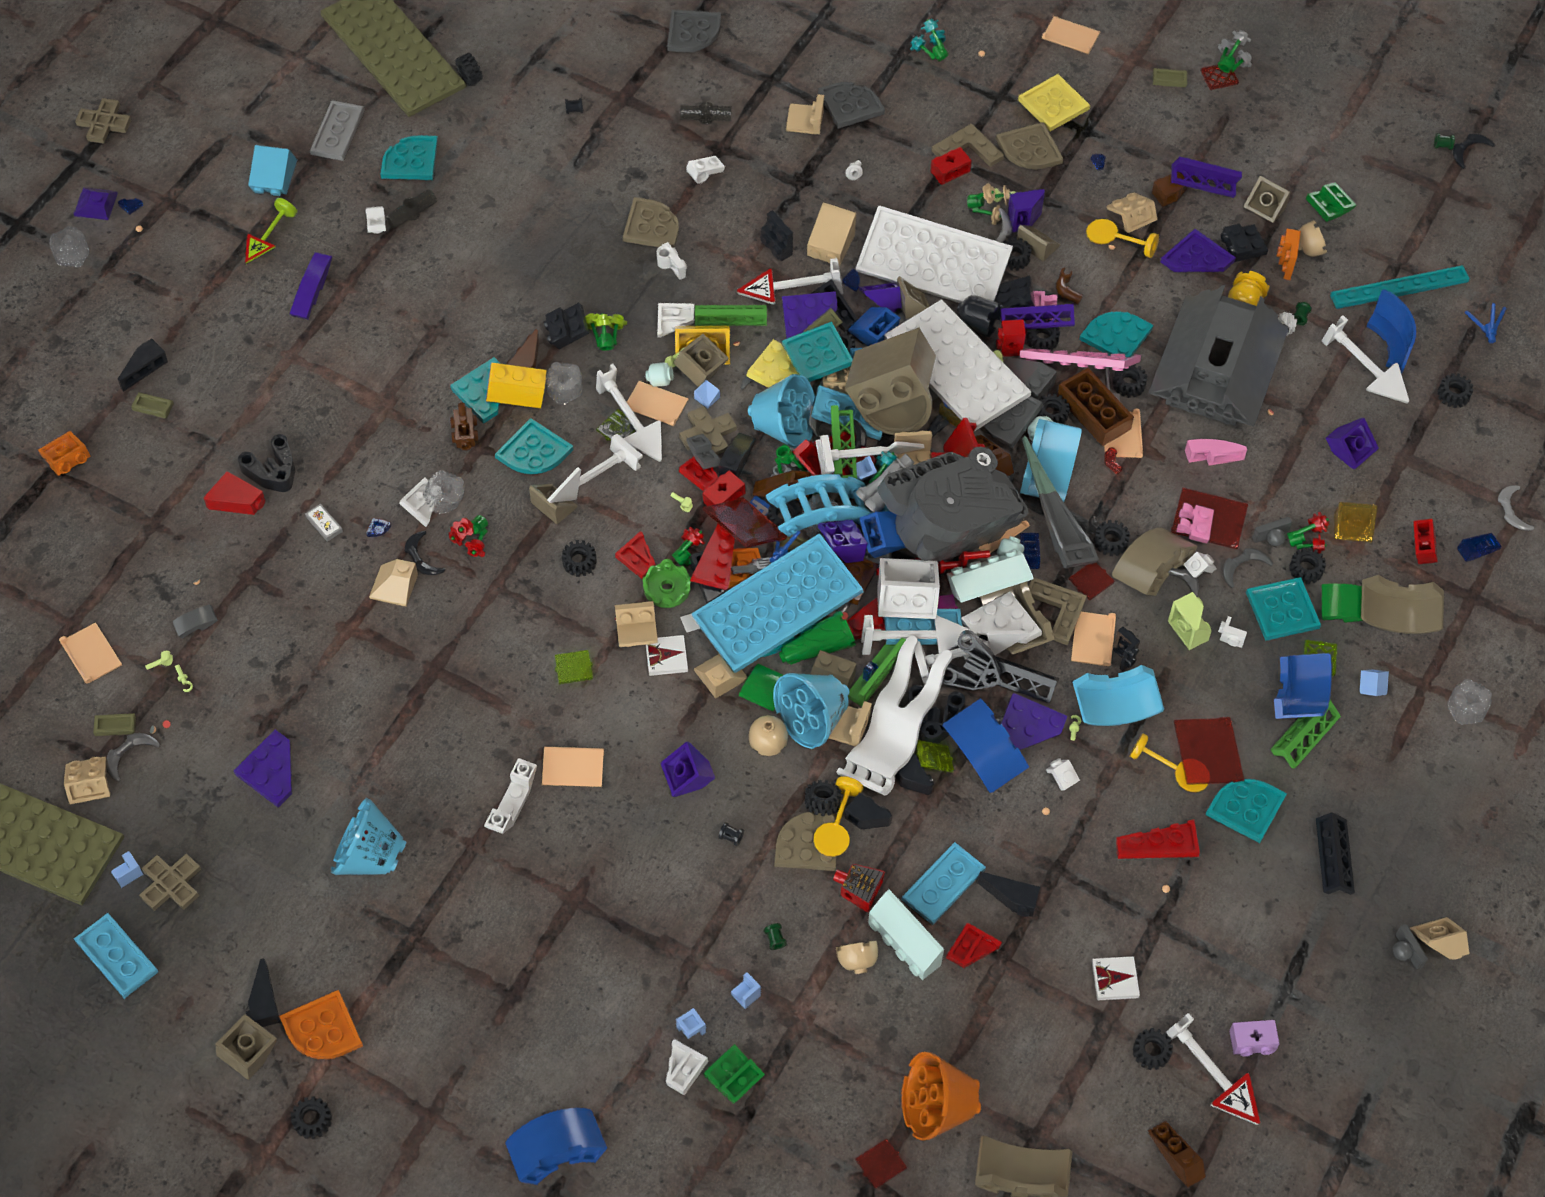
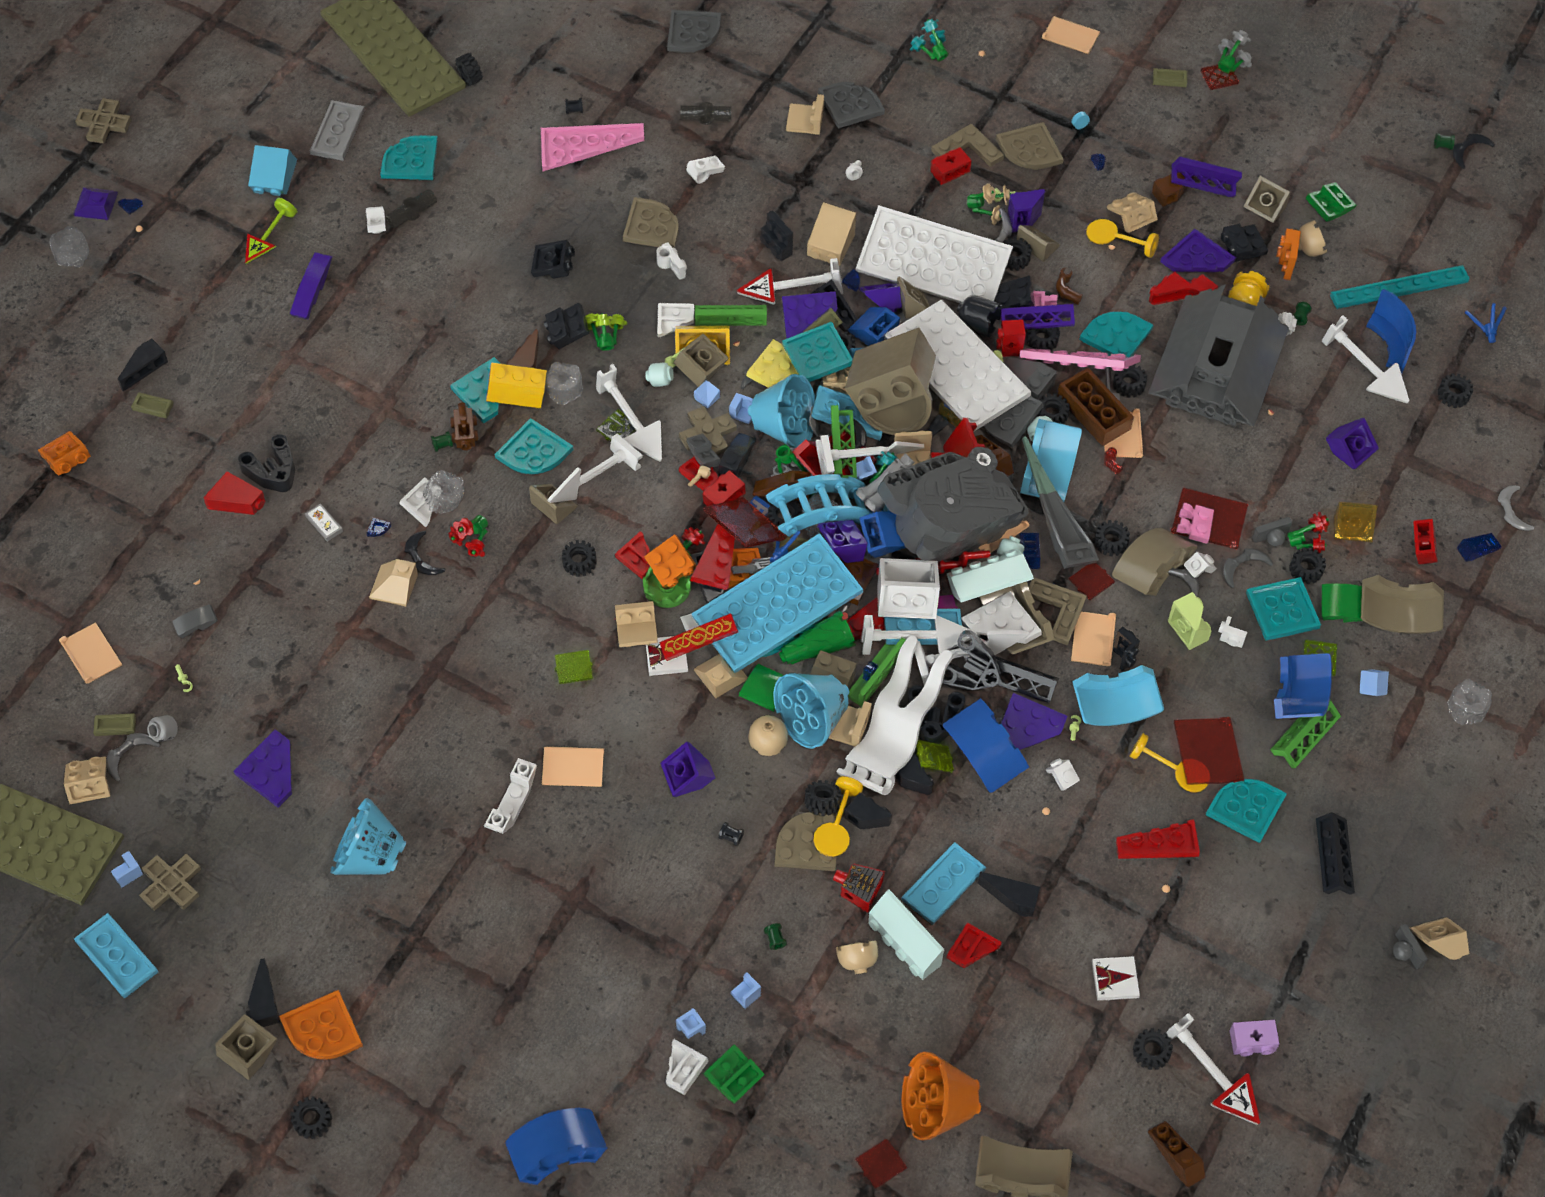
(162, 728): none -> light grey head
(166, 660): yellowish green hand -> none
(442, 441): none -> dark green bush
(553, 259): none -> black plate
(576, 143): none -> bright pink wing
(656, 403): light nougat piece -> none
(670, 562): none -> orange plate
(686, 503): yellowish green hand -> none
(698, 637): none -> red tile
(702, 472): none -> tan hand
(739, 408): none -> light blue panel
(1053, 102): light yellow plate -> none
(1080, 120): none -> medium azure tile
(1176, 288): none -> red arch
(1214, 451): bright pink slope -> none

